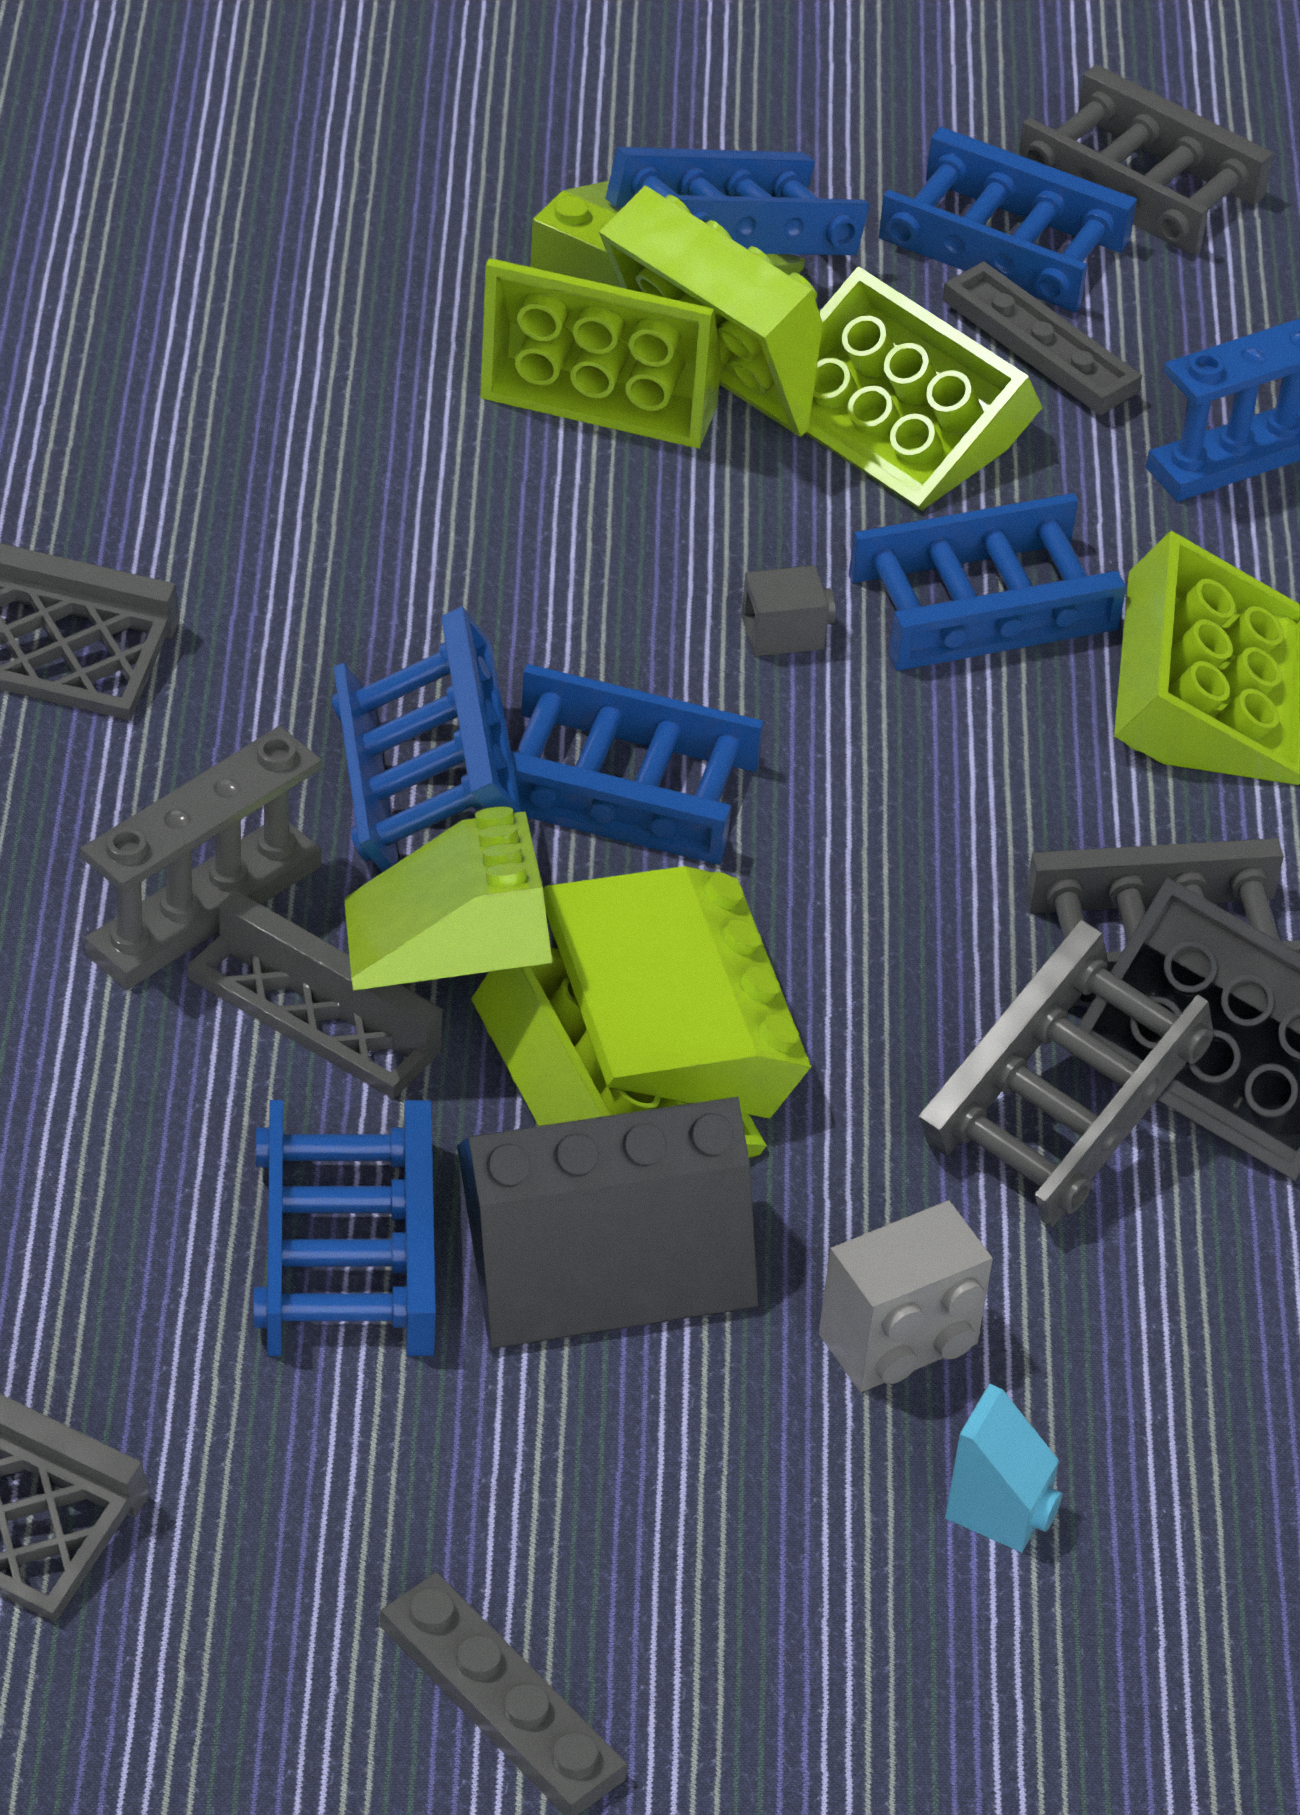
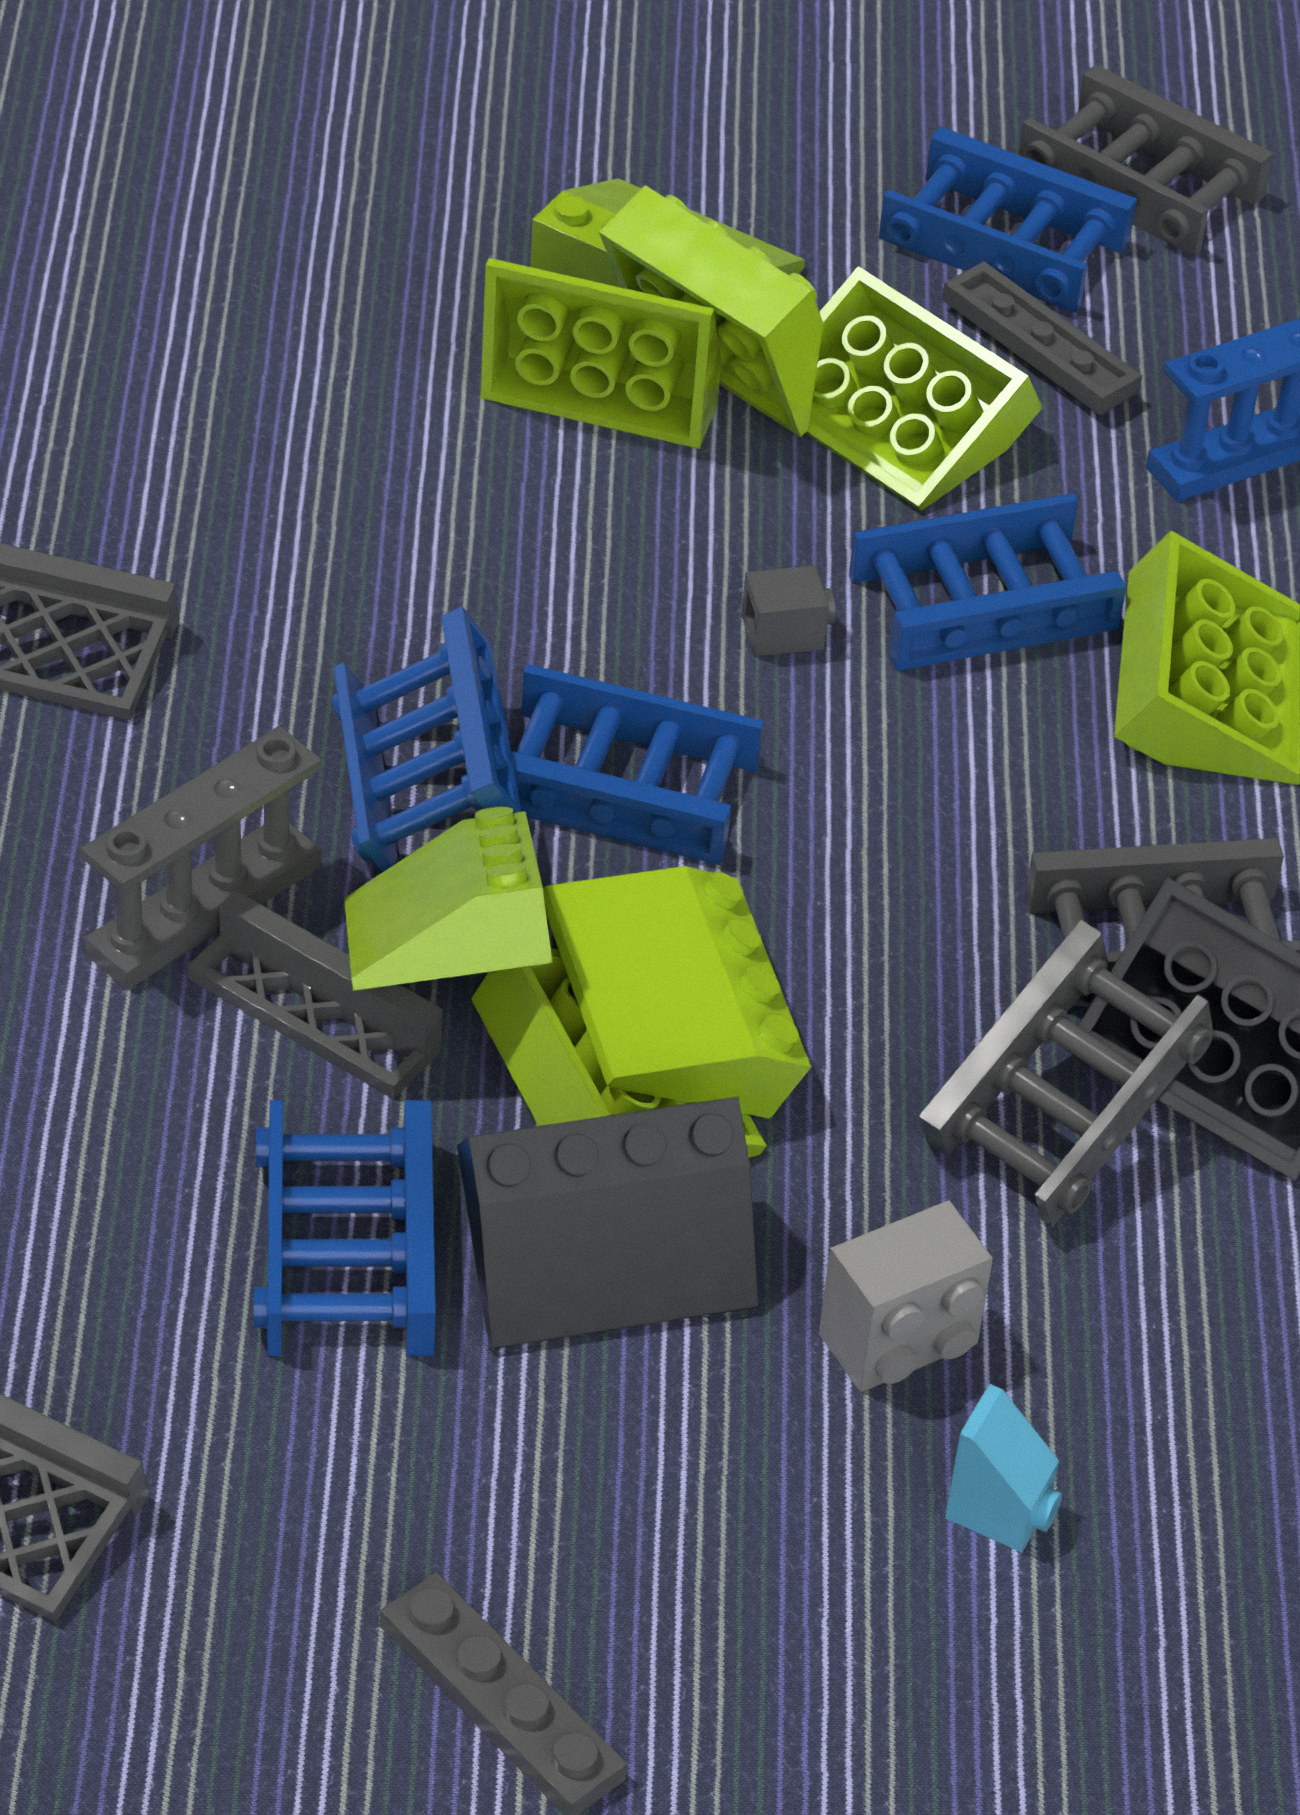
(750, 193): blue fence -> none

